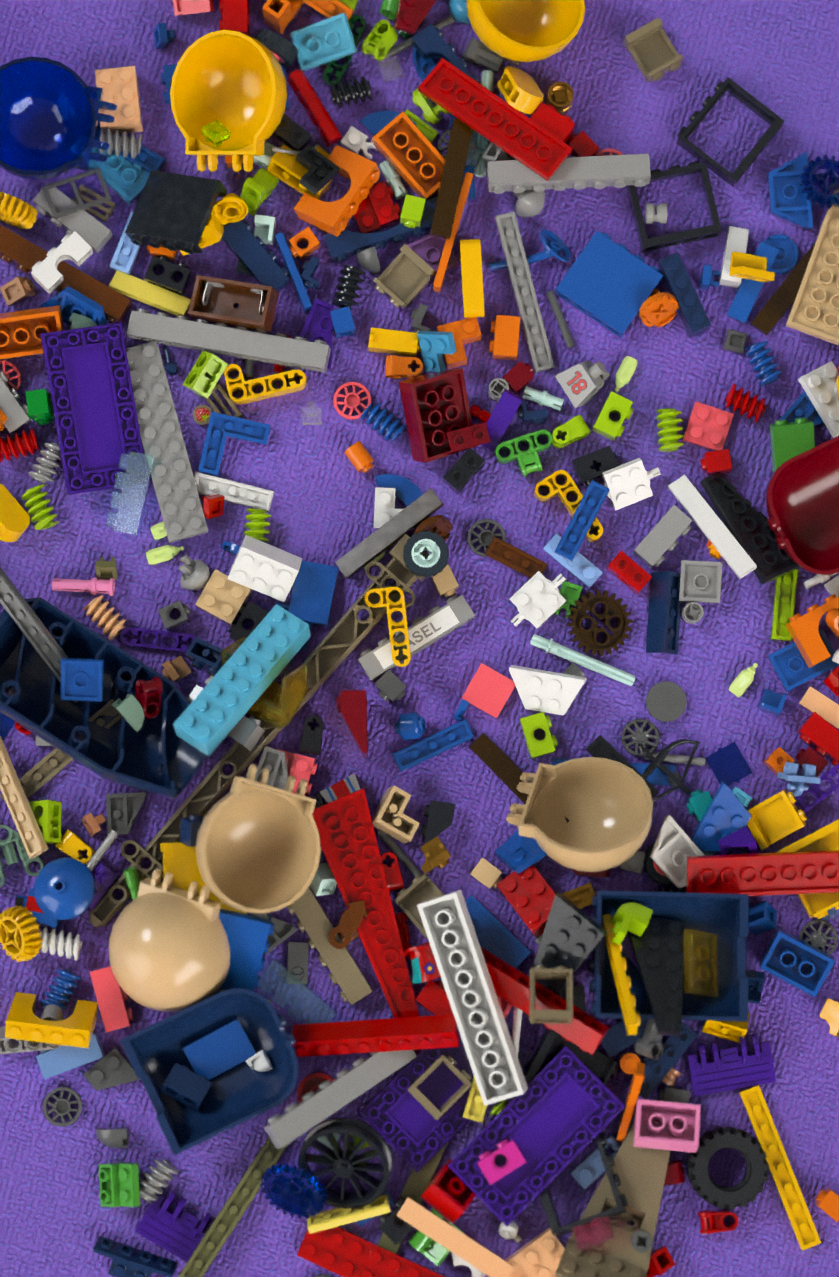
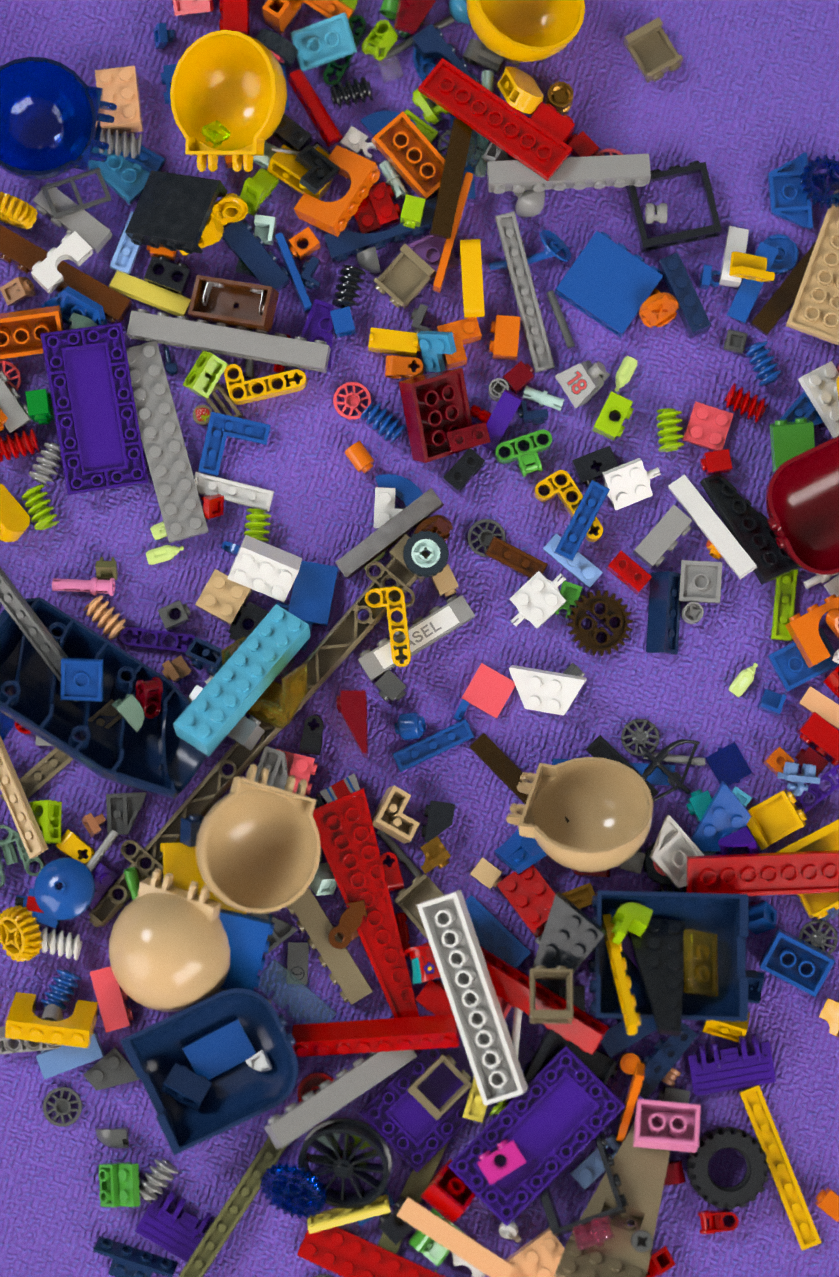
(108, 211): dark tan tile -> none
(133, 491): clear light blue windscreen -> none
(194, 574): light grey piece -> none
(312, 414): clear tile -> none
(538, 747): lime brick -> none
(573, 430): lime piece -> none
(581, 659): light aqua axle -> none
(650, 1043): dark grey piece -> none
(666, 701): dark grey tile -> none
(749, 101): black window -> none

